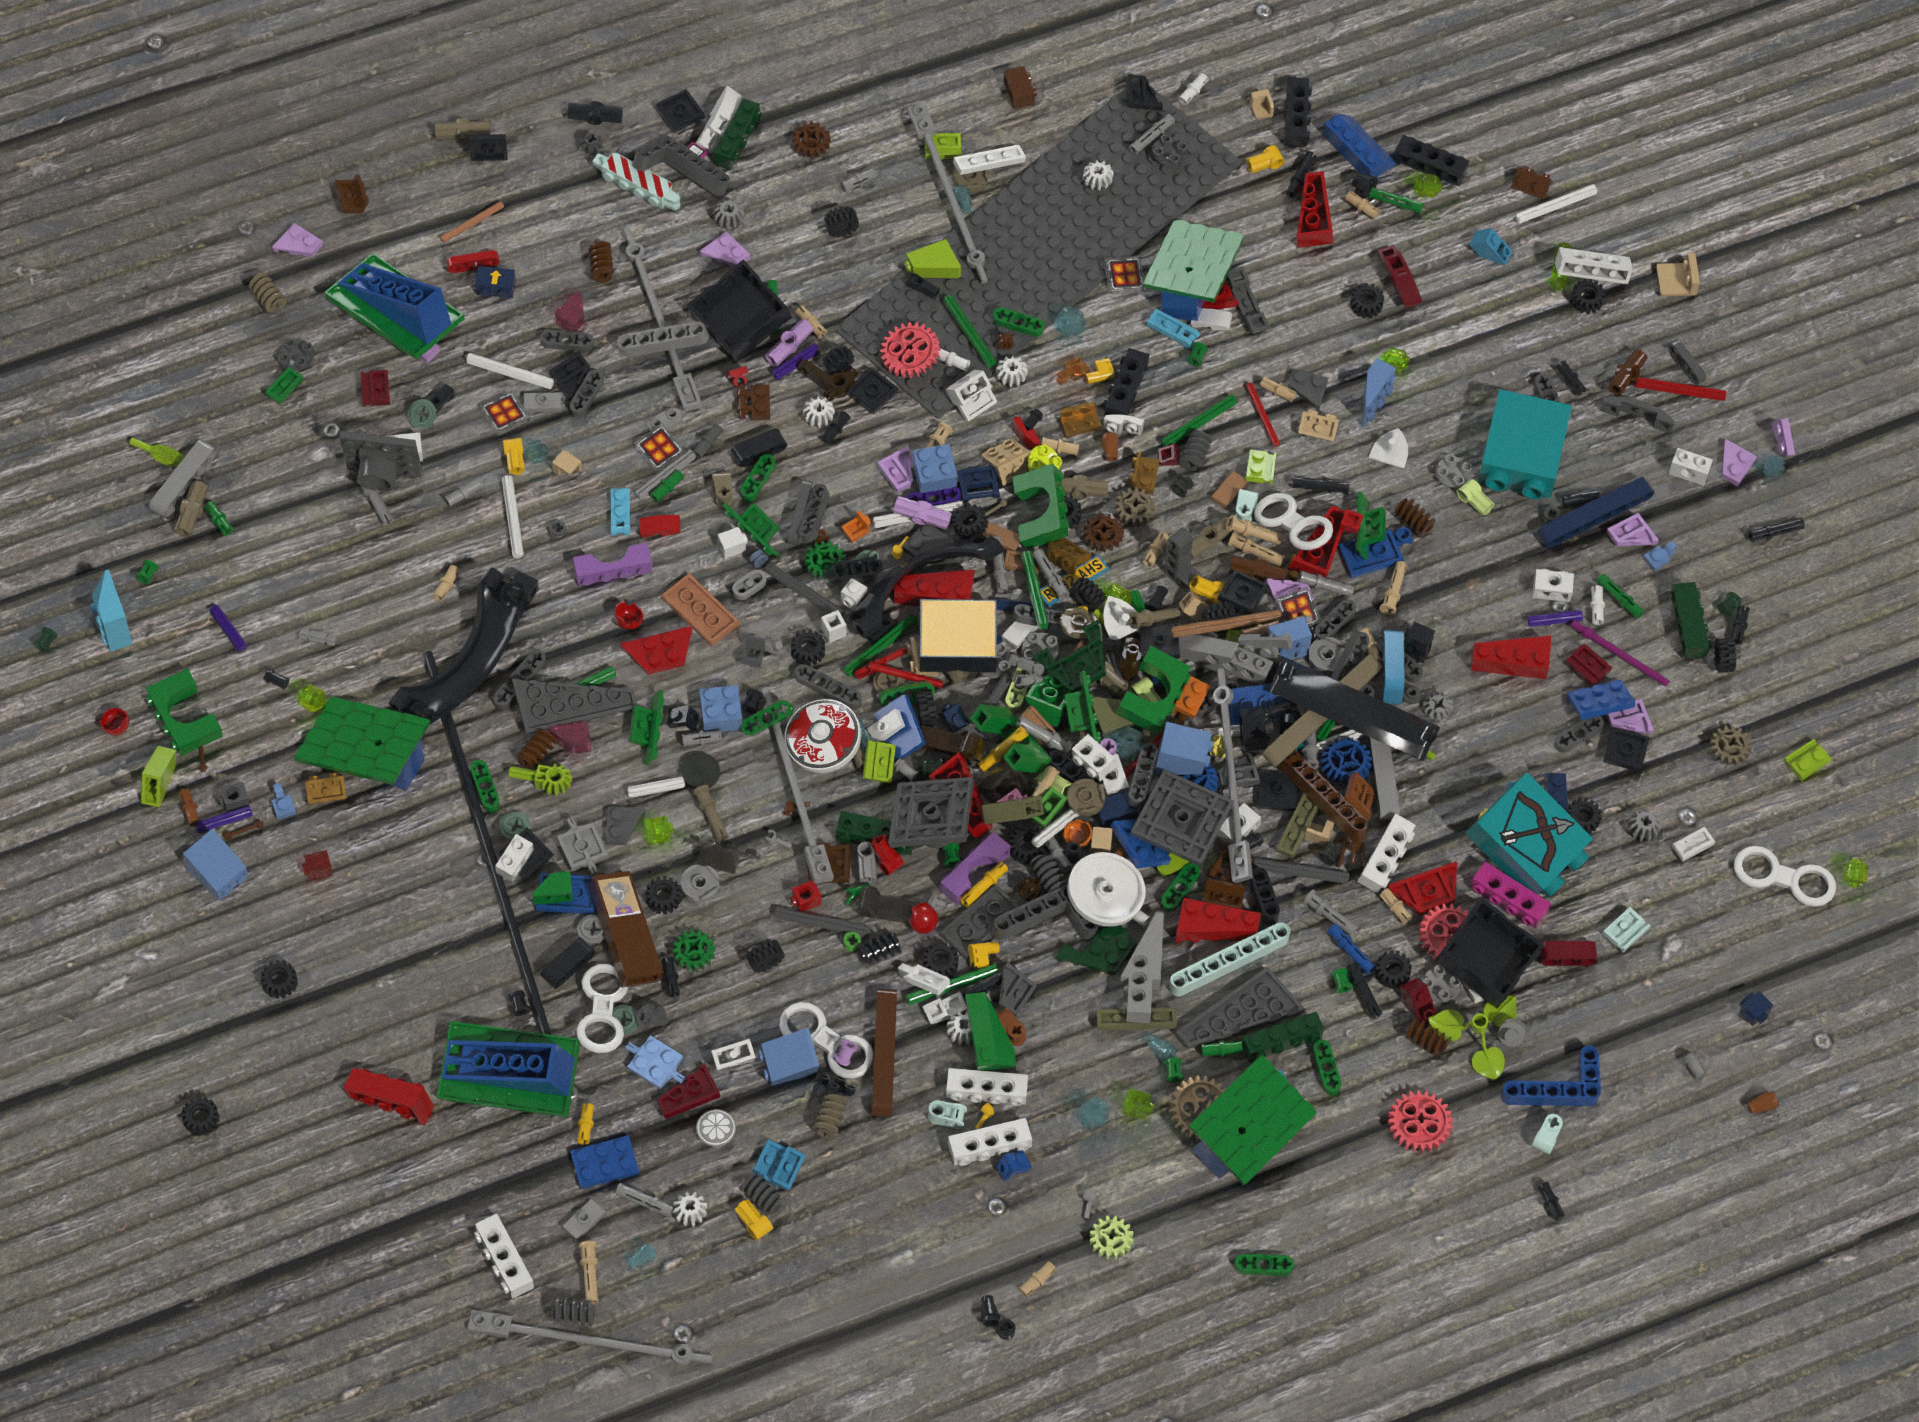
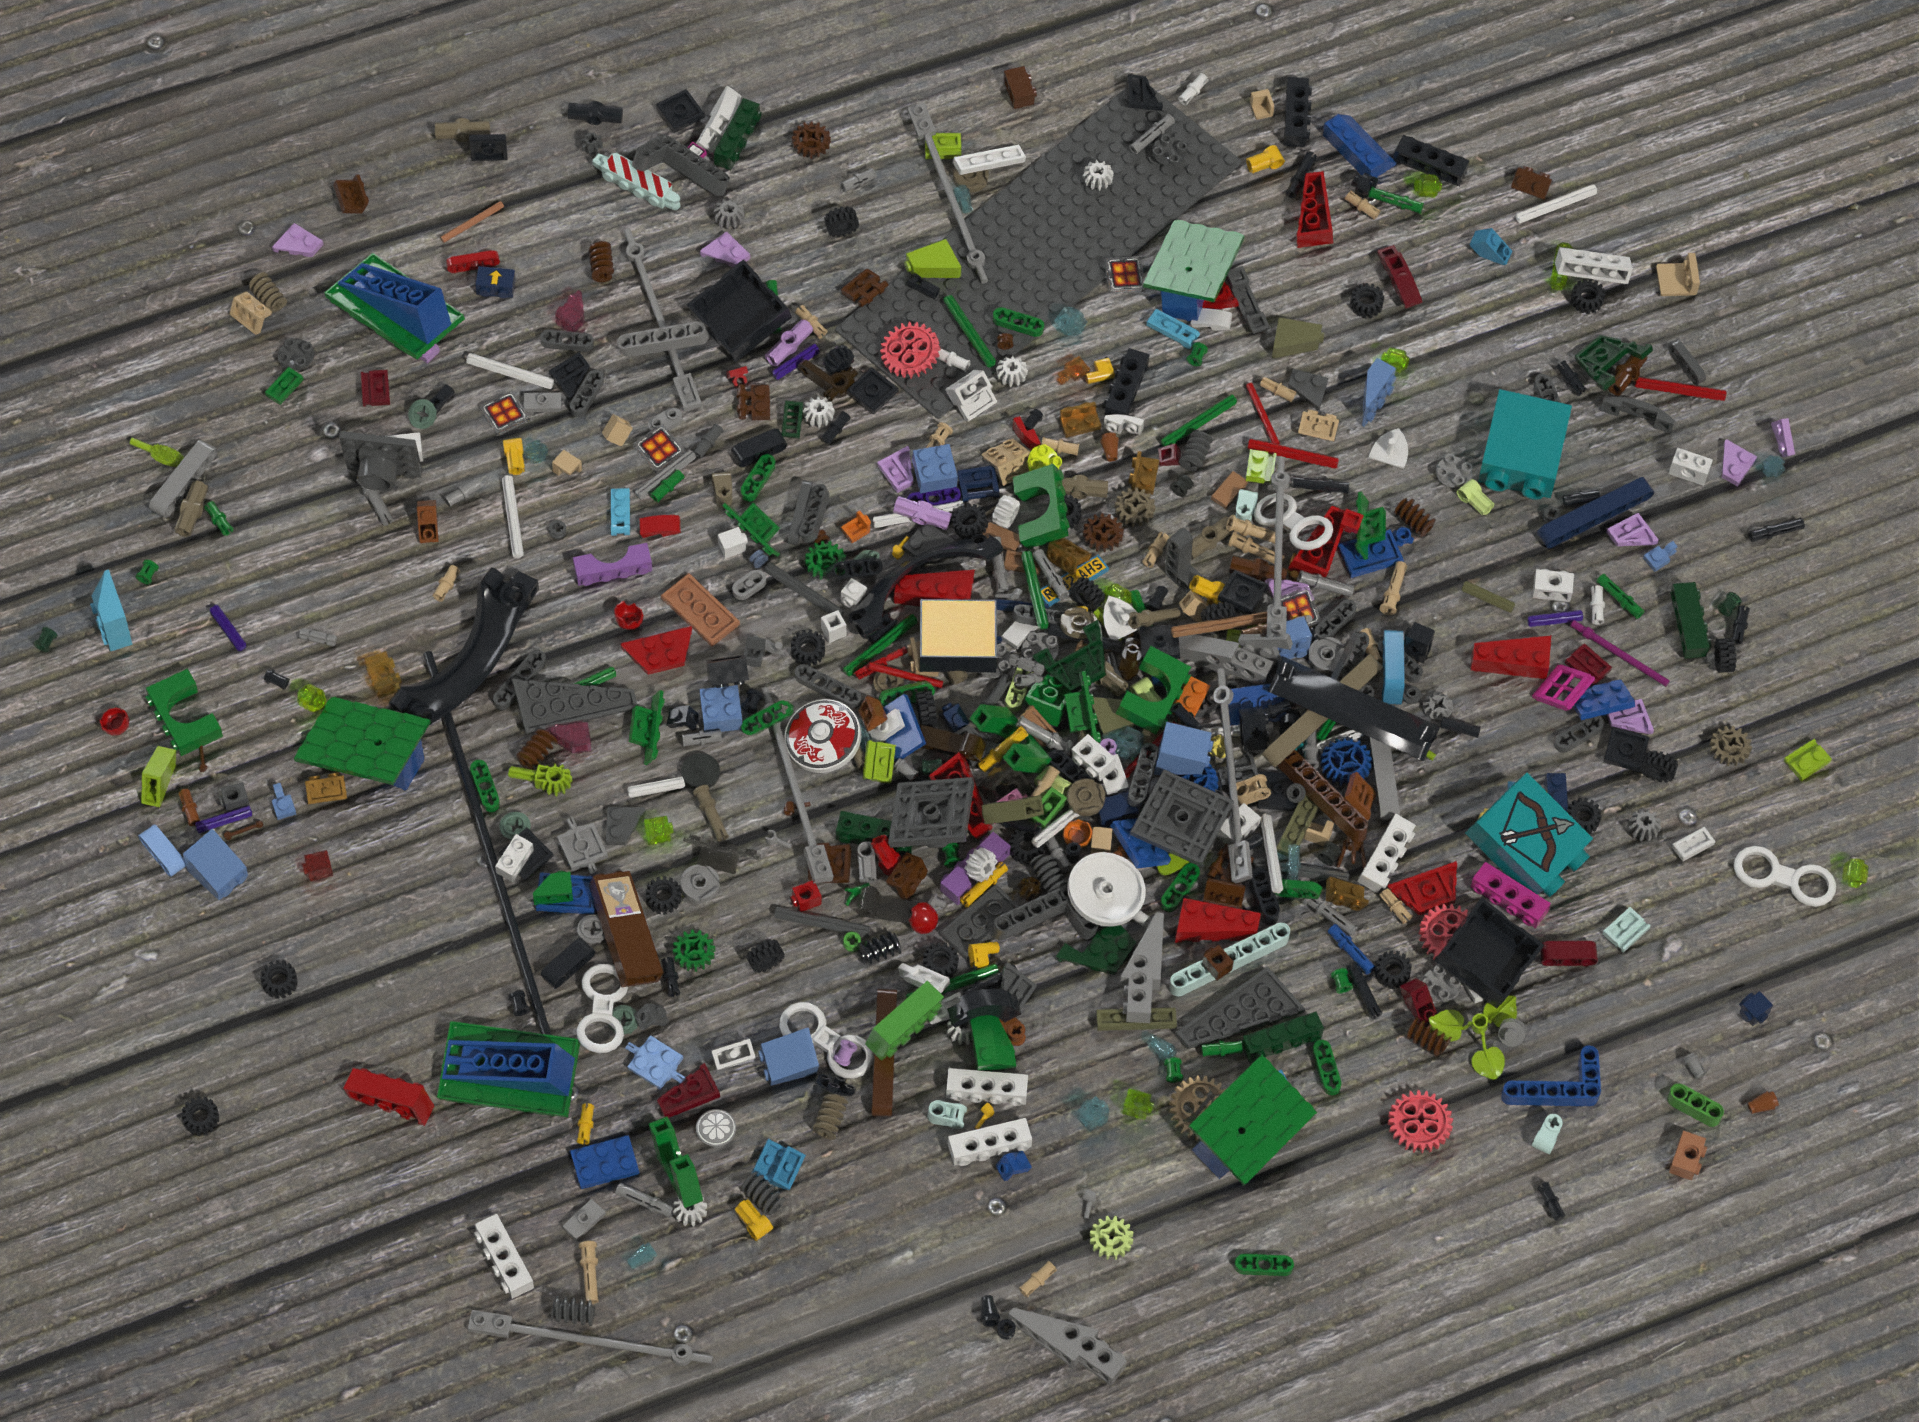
(162, 850): none -> light blue beam
(249, 312): none -> tan bracket
(381, 664): none -> clear yellow brick
(427, 521): none -> dark orange slope
(617, 430): none -> tan panel
(678, 1168): none -> green arch
(727, 670): none -> black slope
(792, 405): none -> dark green slope
(861, 284): none -> reddish brown plate
(872, 713): none -> dark orange slope
(904, 1021): none -> bright green brick
(907, 875): none -> reddish brown bracket
(981, 864): none -> white gear
(984, 1002): none -> black arch
(1005, 511): none -> white gear
(1052, 1335): none -> light grey brick
(1186, 718): none -> black axle
(1217, 970): none -> reddish brown brick
(1252, 789): none -> tan piece
(1271, 853): none -> white axle
(1277, 614): none -> light grey bar
(1290, 792): none -> dark grey plate
(1293, 862): none -> clear light blue pin
(1294, 453): none -> red axle
(1296, 337): none -> olive slope
(1300, 889): none -> green beam
(1345, 894): none -> pearl gold bracket
(1460, 727): none -> black pin
(1488, 596): none -> olive axle
(1572, 698): none -> dark pink piece
(1603, 354): none -> dark green wing
(1659, 766): none -> black tyre
(1684, 1166): none -> nougat brick
(1699, 1113): none -> bright green beam

